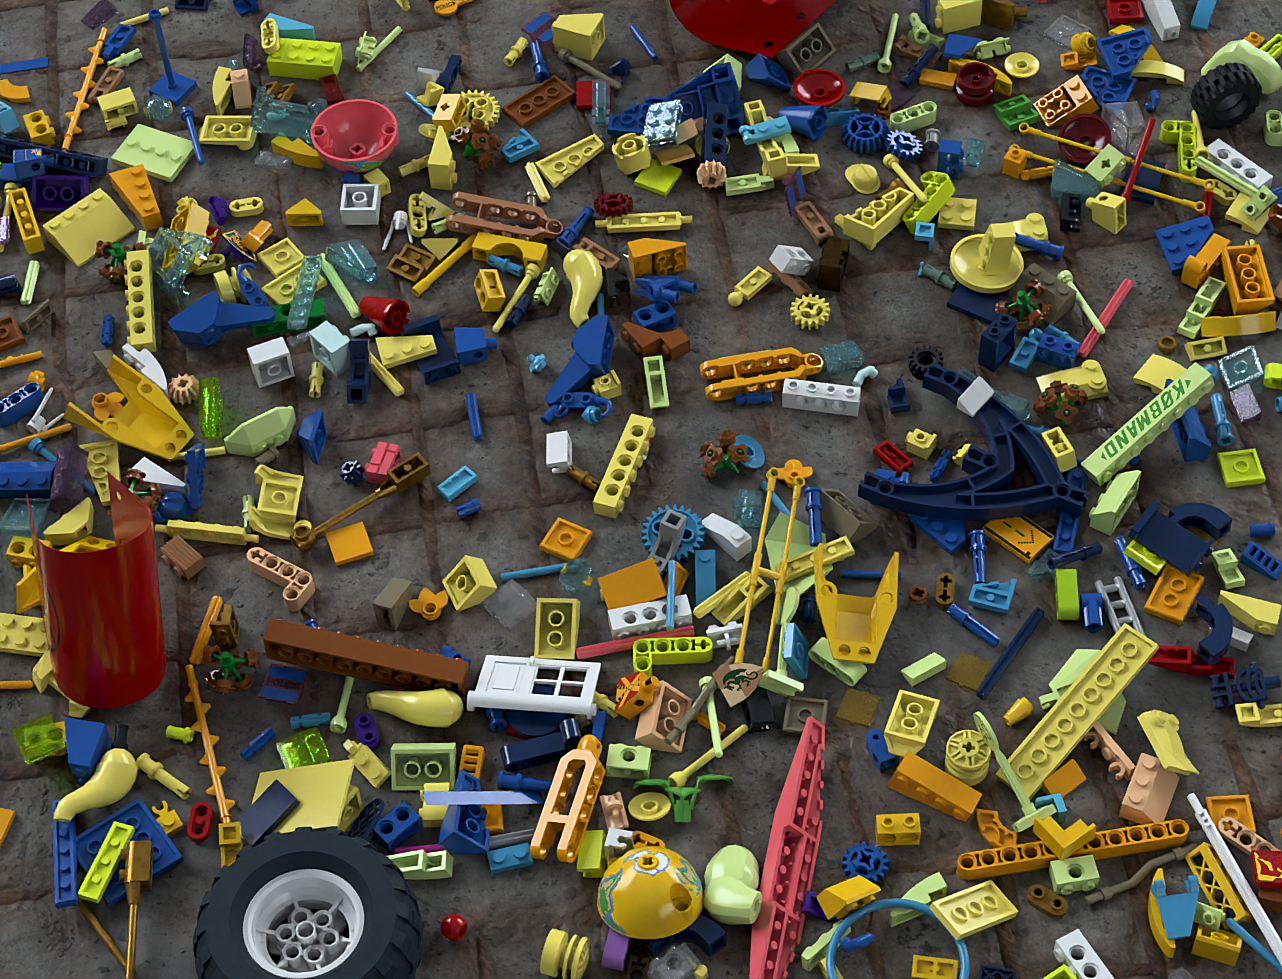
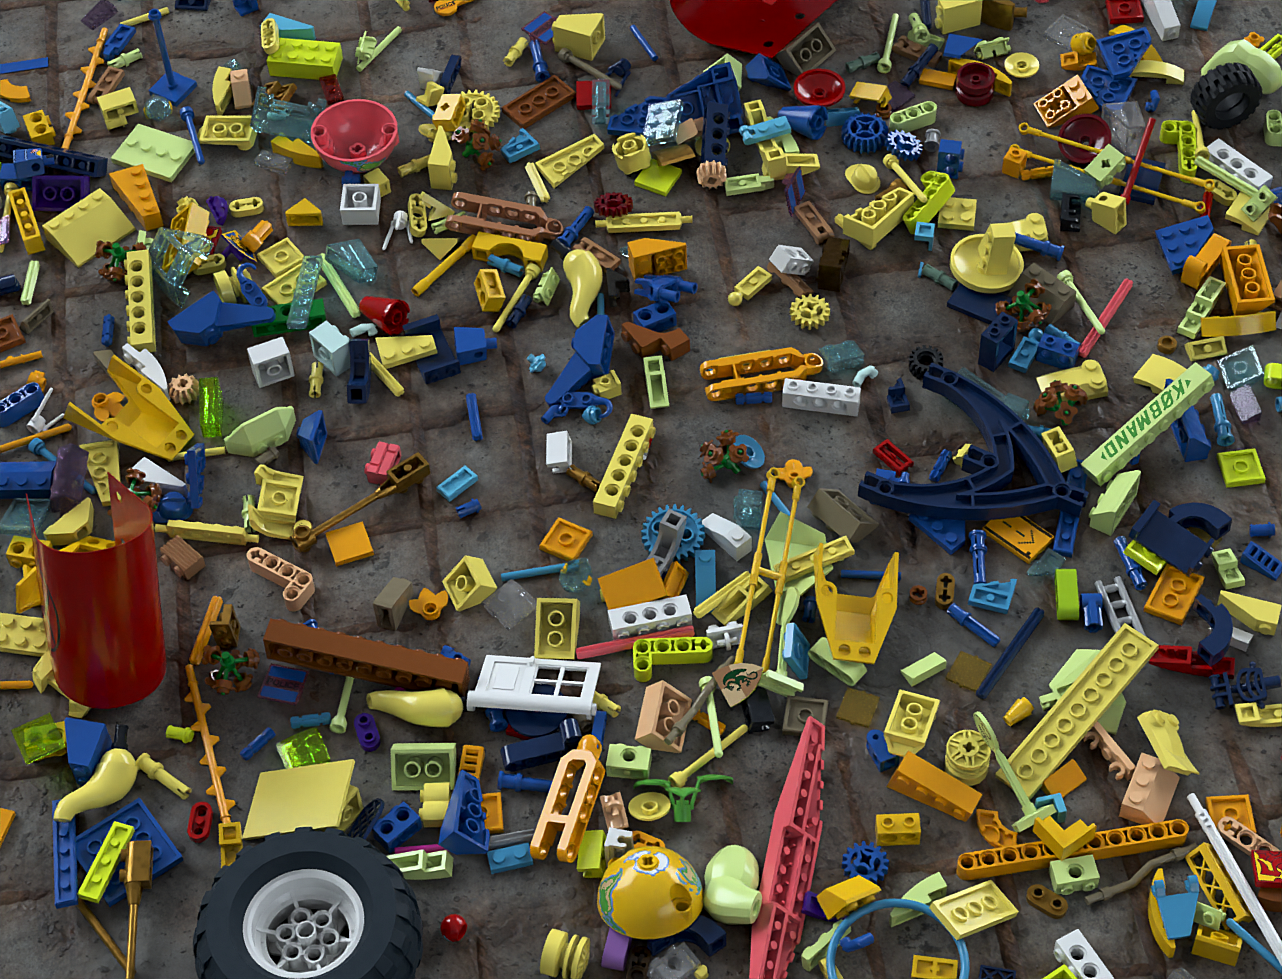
(168, 820): yellow plate -> none
(251, 53): slope -> none
(267, 813): dark blue tile -> none
(295, 342): clear arm -> none
(352, 472): dark blue gear -> none
(367, 763): light yellow hinge -> none
(412, 263): pearl gold slope -> none
(482, 797): sticker -> none
(635, 694): light orange torso -> none
(671, 595): dark azure bar -> none
(813, 508): blue pin -> none
(921, 443): light yellow brick -> none
(974, 152): clear light blue brick -> none
(974, 397): white slope -> none
(1016, 111): bright green slope -> none
(1081, 553): dark blue pin -> none

